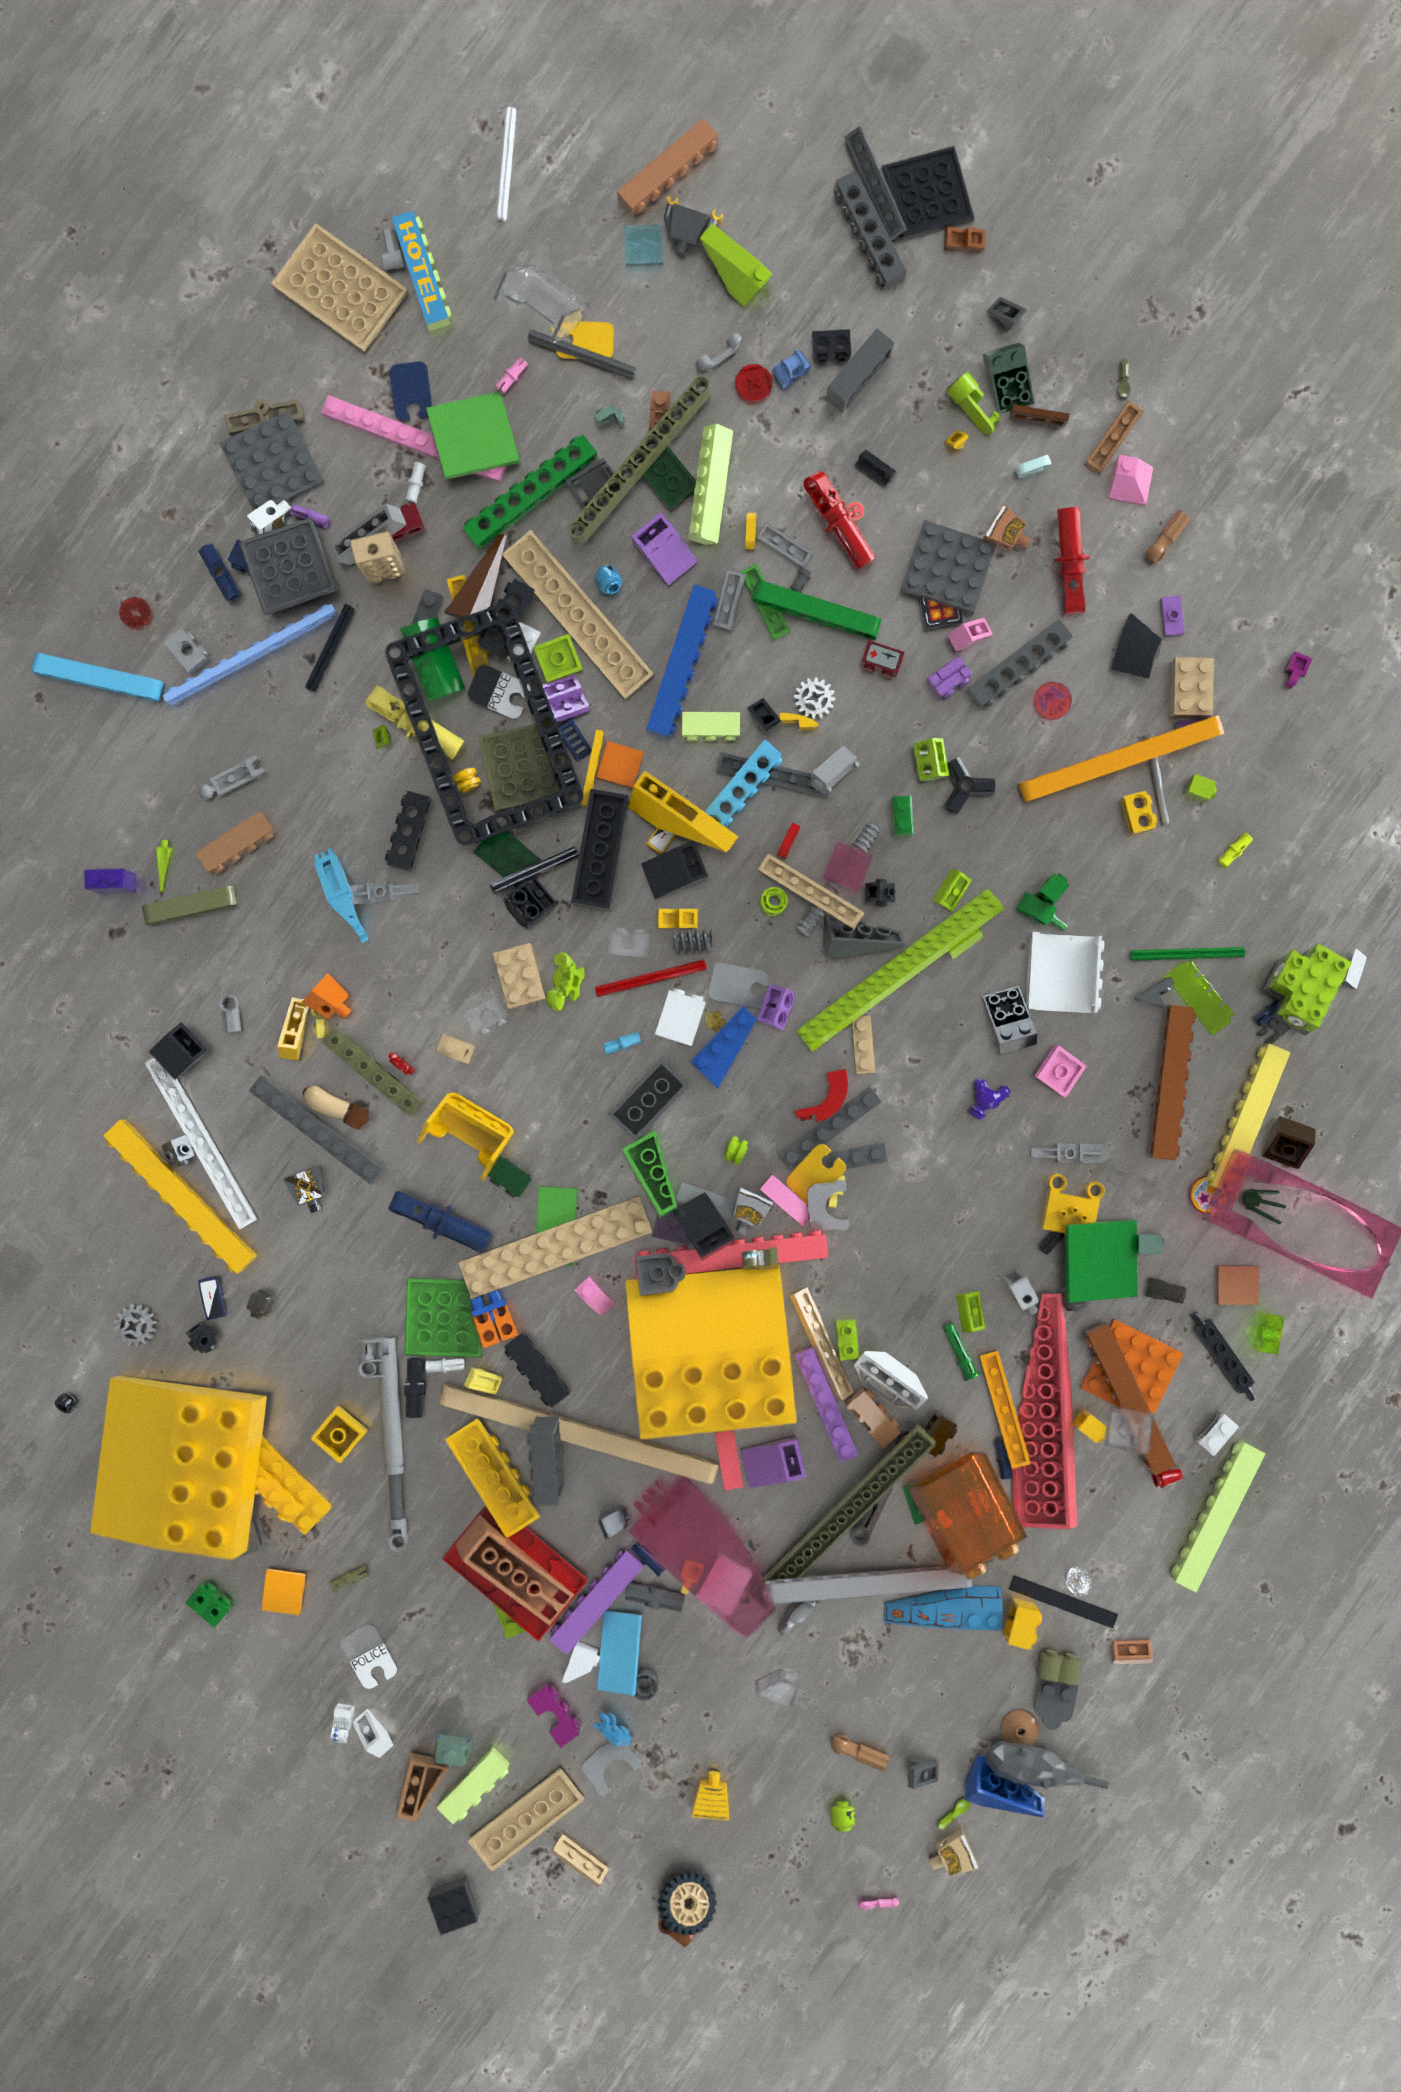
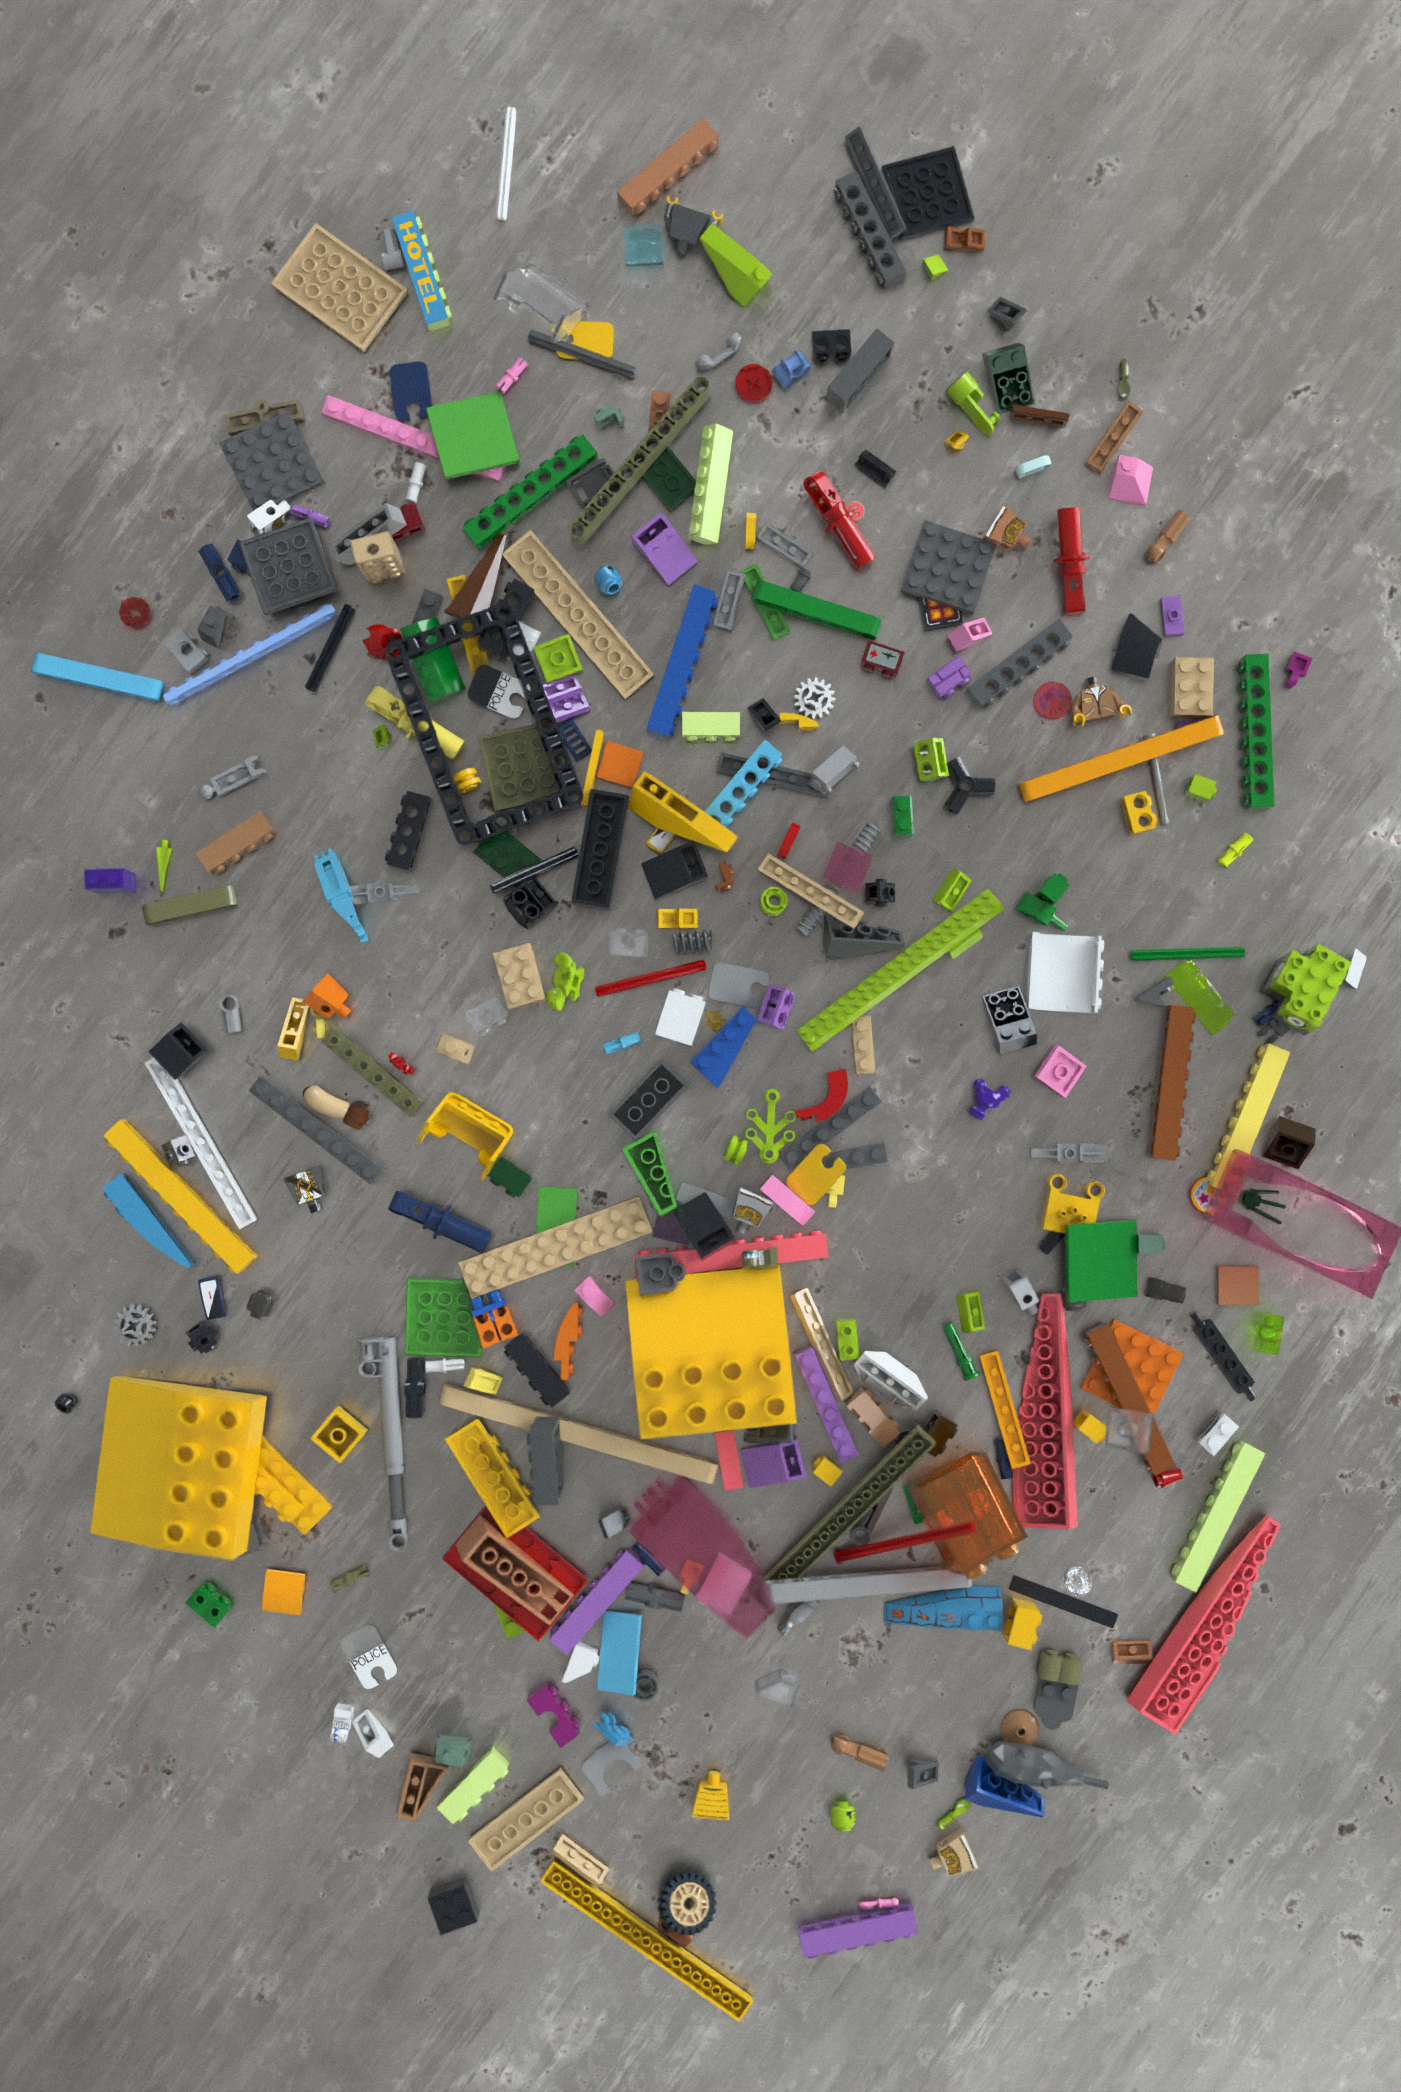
(143, 1218): none -> dark azure slope
(215, 626): none -> dark grey torso
(379, 640): none -> red helmet
(568, 1332): none -> orange slope
(646, 1939): none -> yellow piece
(727, 873): none -> dark orange bracket
(769, 1129): none -> lime plant
(771, 1434): none -> dark grey hinge
(816, 1206): light grey piece -> none
(826, 1470): none -> yellow brick
(858, 1930): none -> medium lavender brick
(904, 1542): none -> red axle
(934, 266): none -> lime slope
(1097, 703): none -> medium nougat torso
(1200, 1637): none -> coral wedge
(1260, 665): none -> green brick

